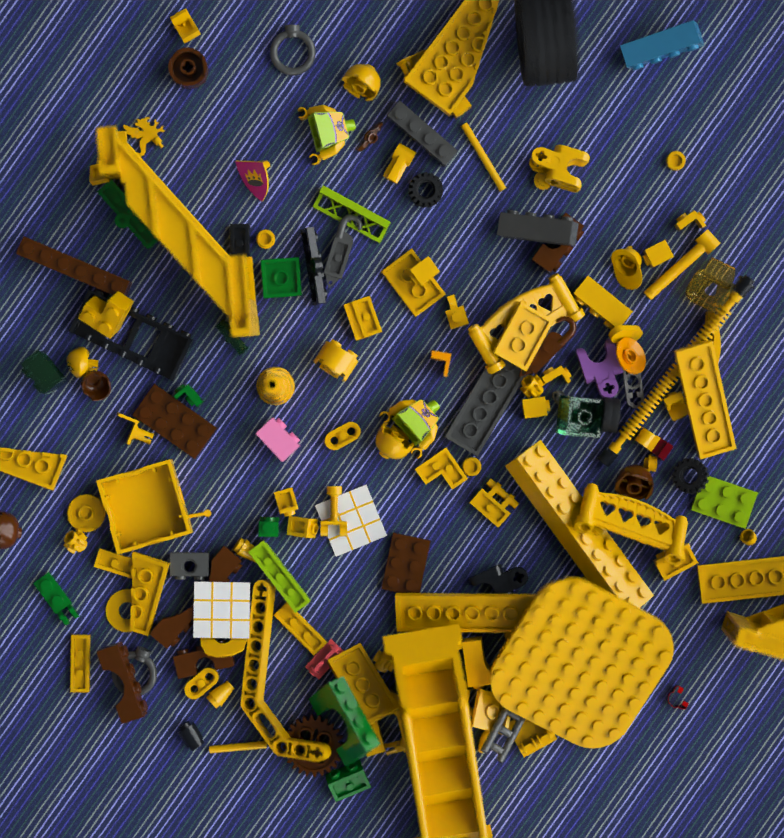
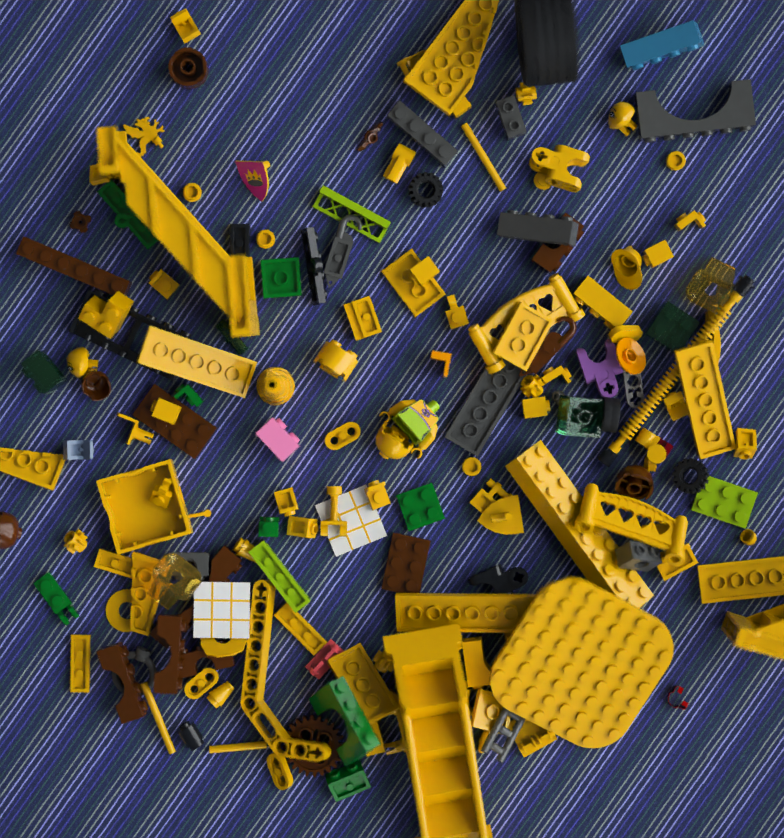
(78, 449): none -> sand blue bracket
(85, 221): none -> reddish brown plate
(86, 513): yellow tile -> none
(158, 718): none -> yellow bar
(161, 495): none -> yellow plate
(163, 283): none -> yellow bracket
(163, 590): none -> clear yellow piece
(165, 411): none -> yellow brick
(171, 628): none -> reddish brown arch
(192, 192): none -> yellow plate
(196, 362): none -> yellow plate
(279, 771): none -> yellow plate
(292, 31): dark grey piece -> none
(327, 129): torso -> none
(362, 81): yellow cylinder -> none
(377, 494): none -> yellow bracket
(420, 506): none -> green plate
(443, 464): yellow plate -> none
(503, 516): none -> yellow shield
(510, 118): none -> dark grey brick
(525, 94): none -> yellow gear
(620, 117): none -> yellow piece
(638, 556): none -> dark grey brick
(656, 454): none -> yellow tile
(658, 123): none -> dark grey arch
(672, 327): none -> clear green brick
(705, 243): yellow piece -> none
(745, 443): none -> yellow bracket

